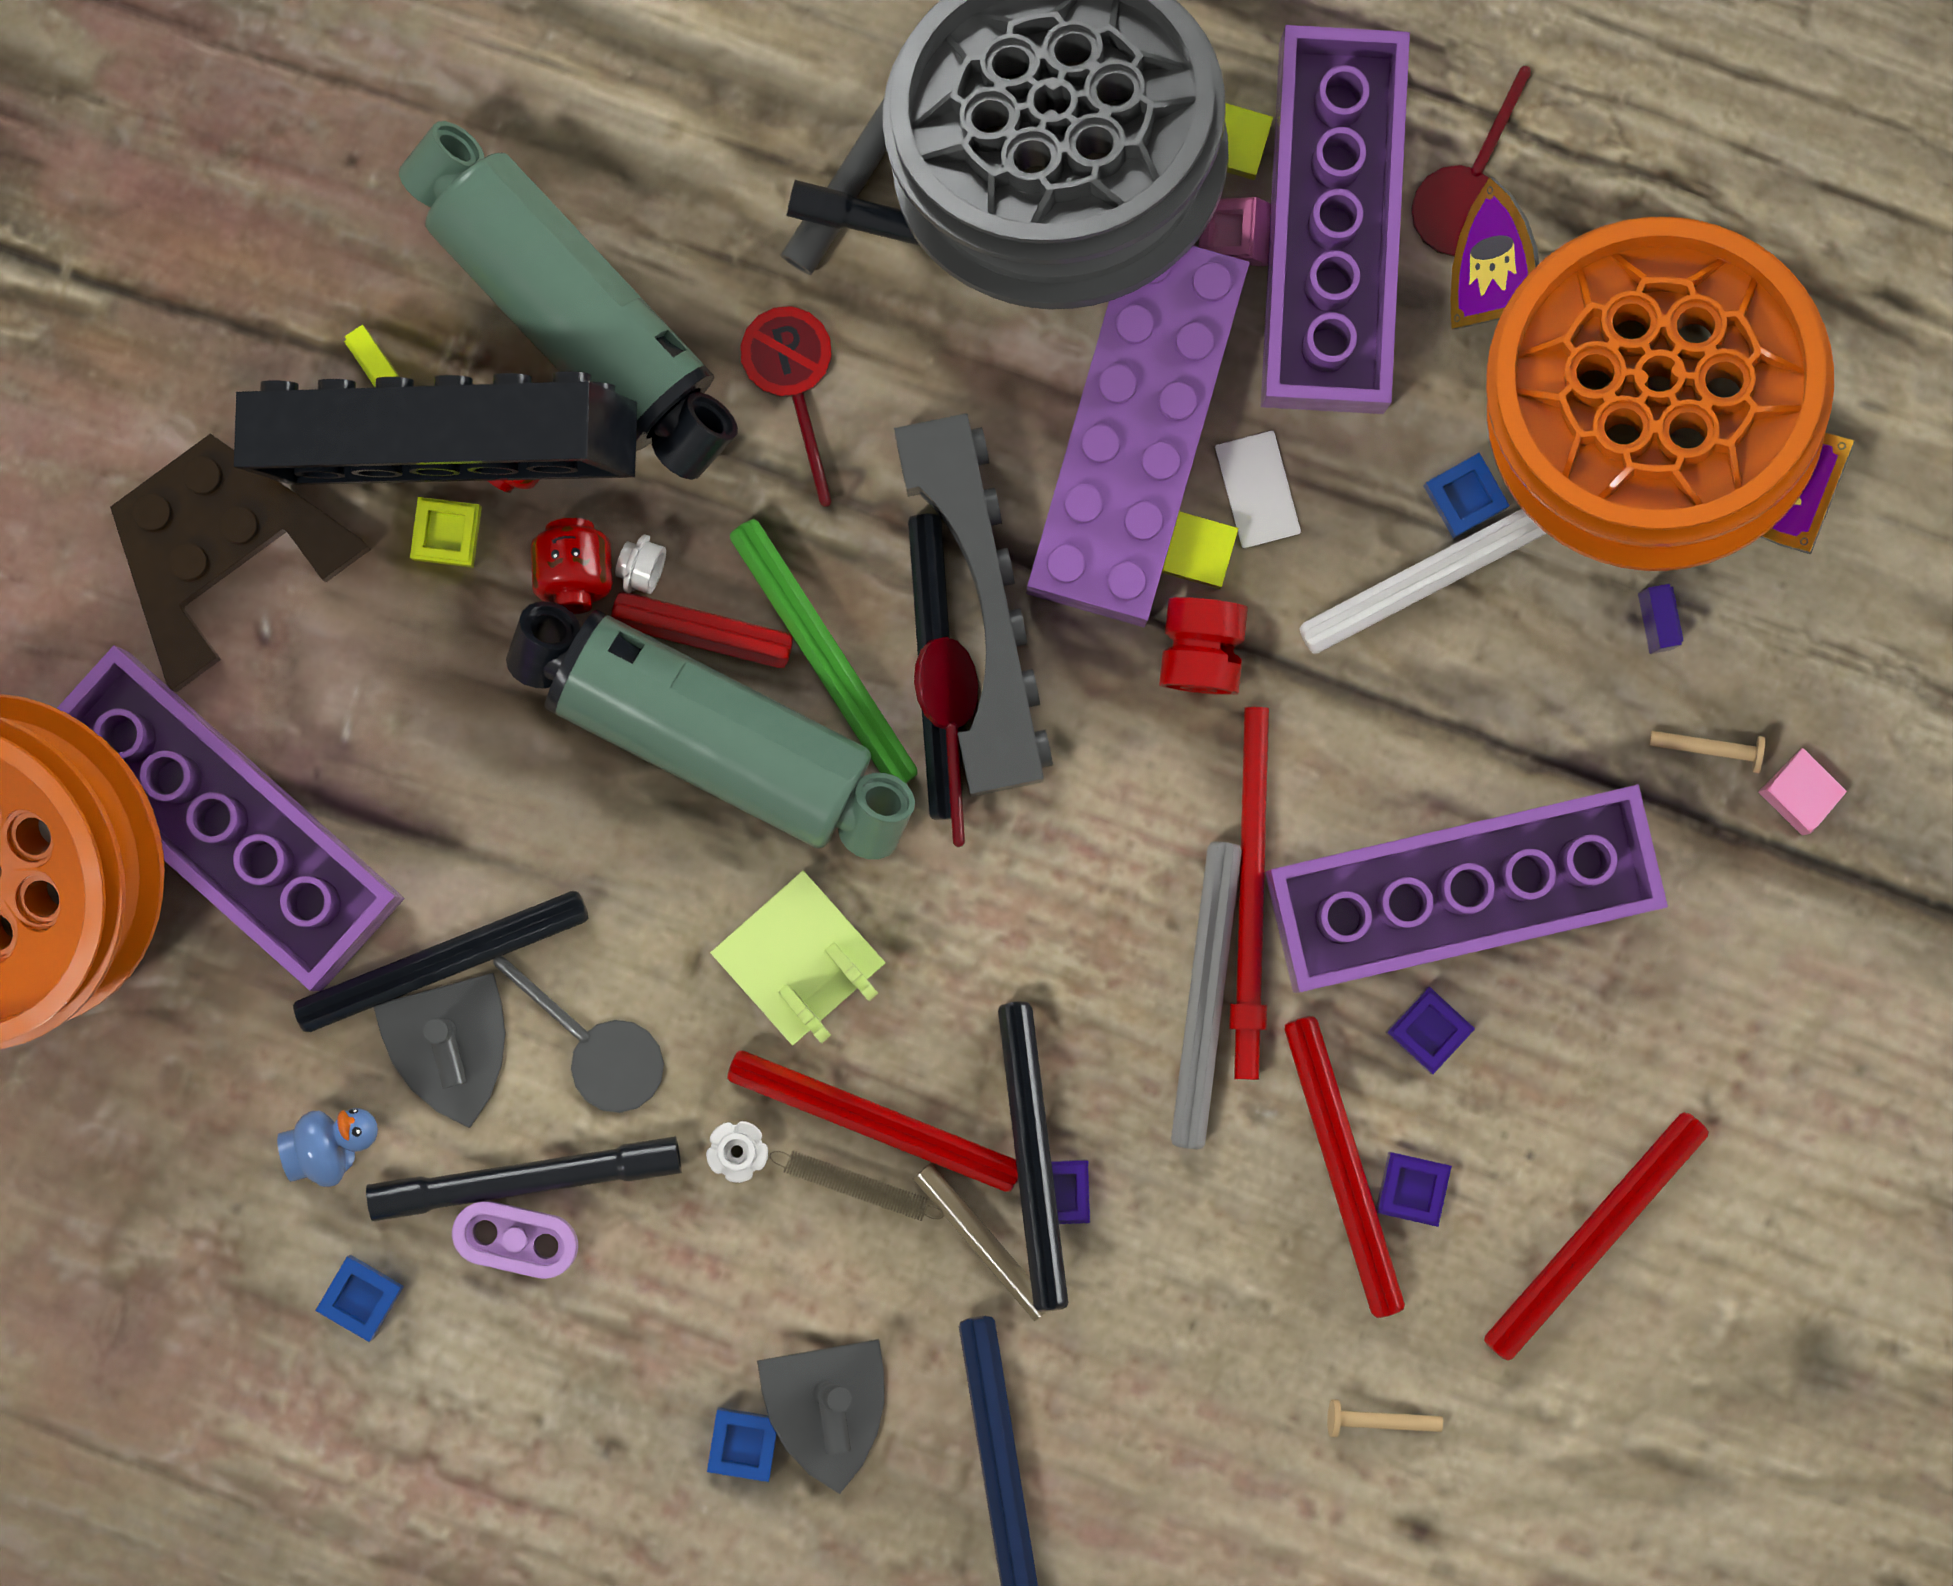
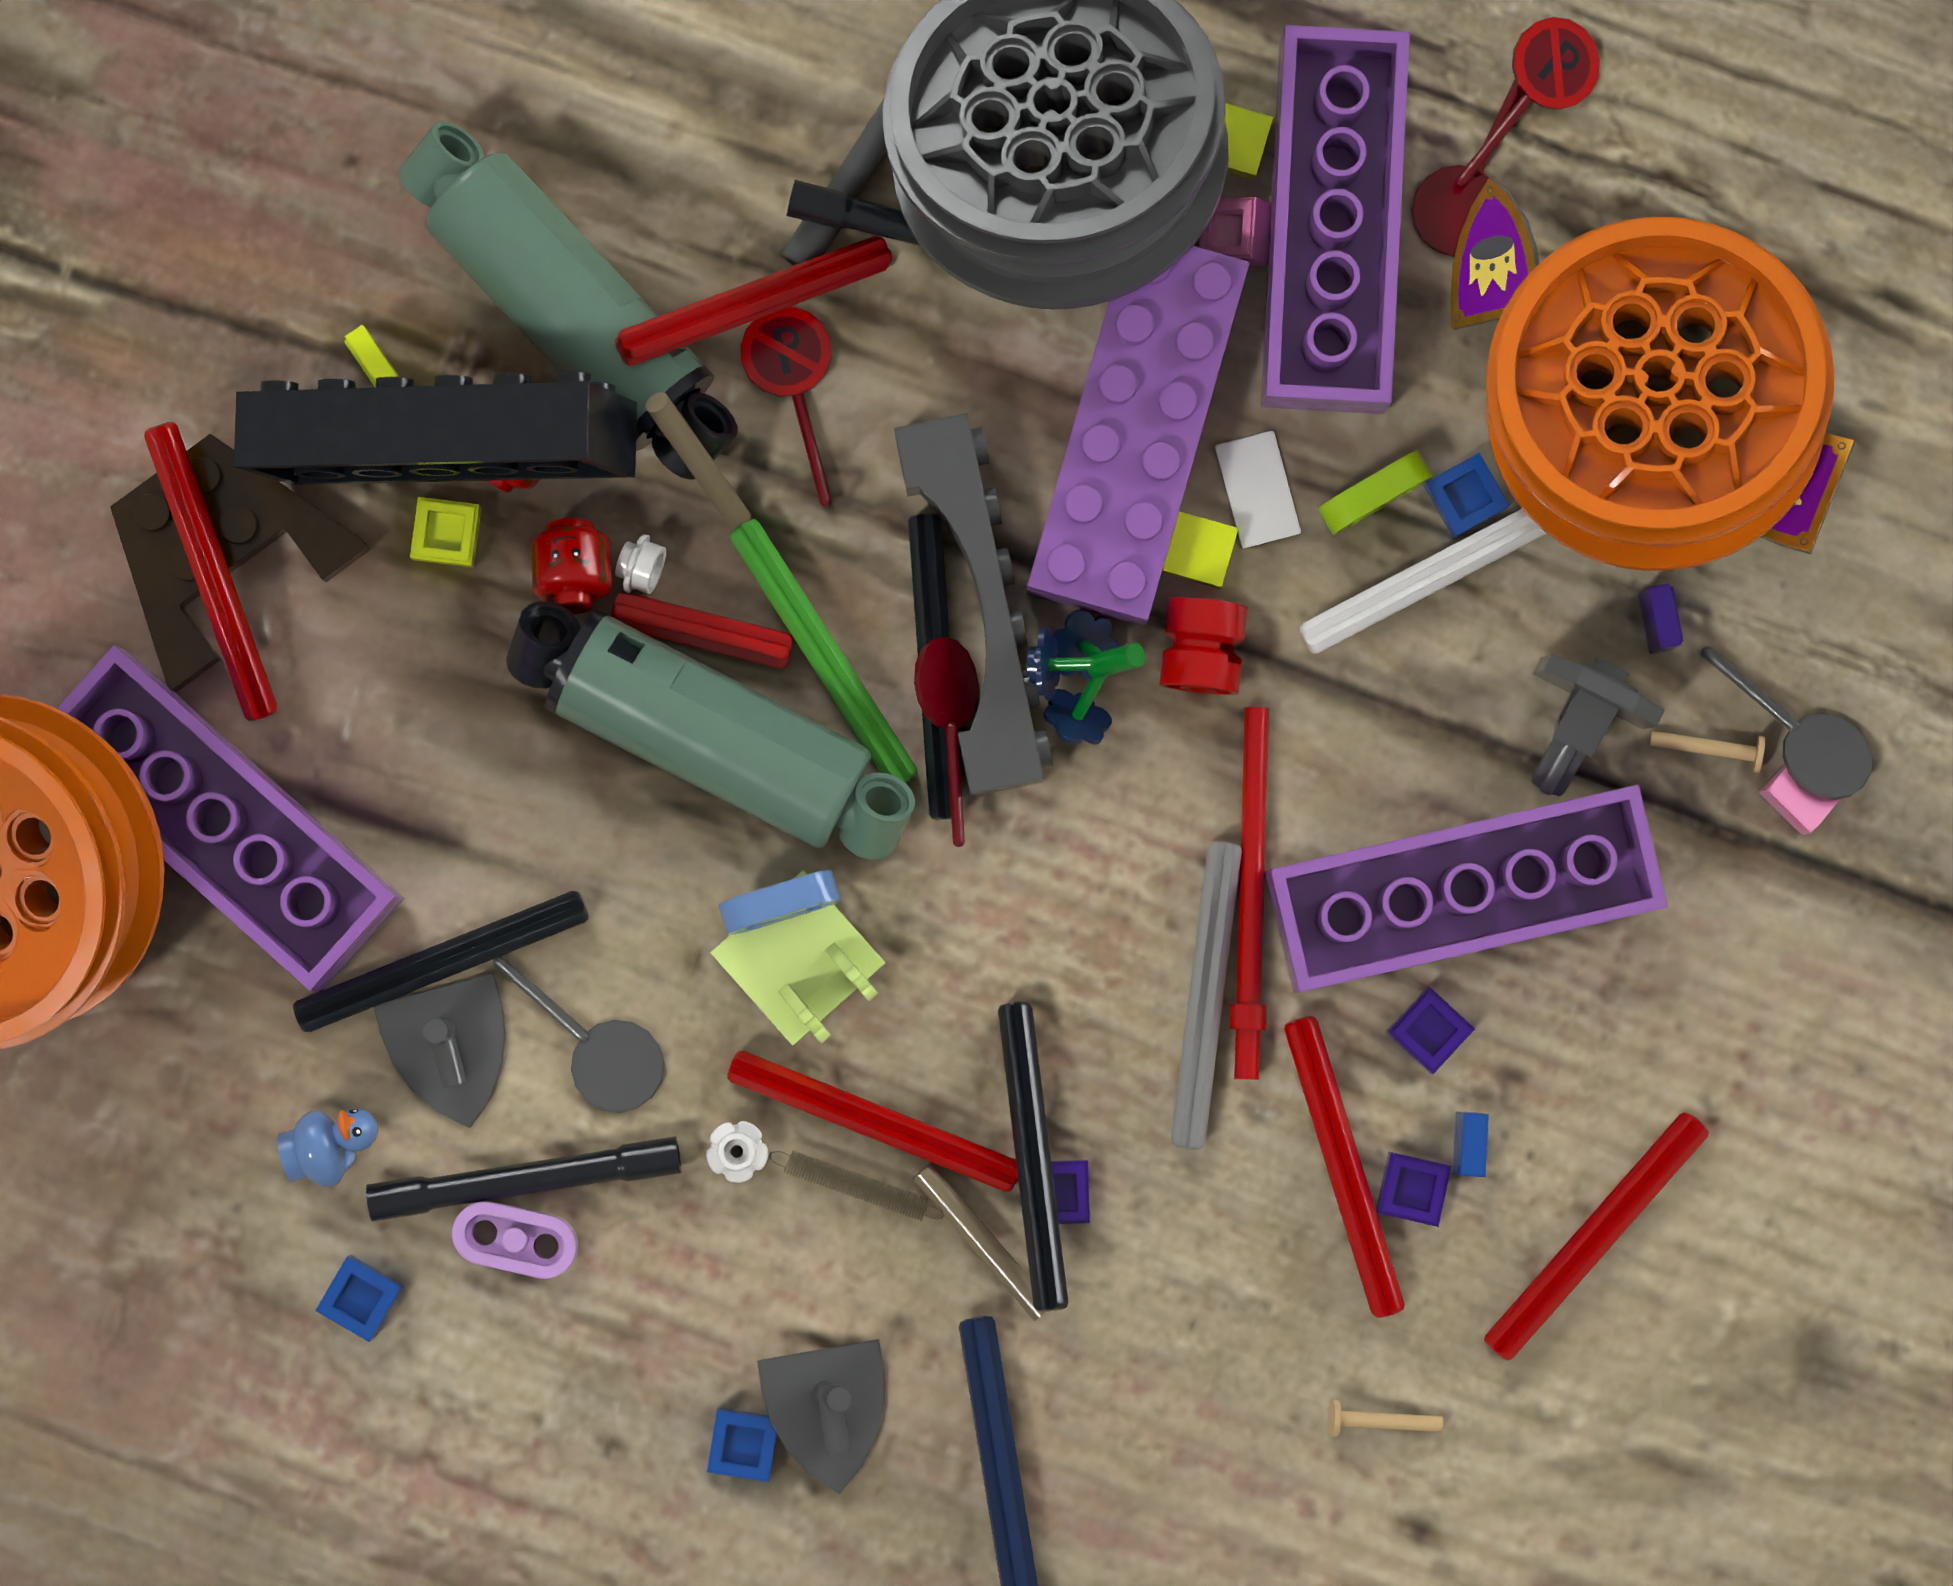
(210, 571): none -> red axle
(697, 459): none -> dark tan bar
(753, 300): none -> red axle
(779, 902): none -> medium blue beam
(1082, 649): none -> dark blue plant
(1375, 492): none -> lime beam
(1470, 1144): none -> blue tile
(1553, 68): none -> piece
(1593, 702): none -> dark grey piece
(1819, 750): none -> dark grey piece

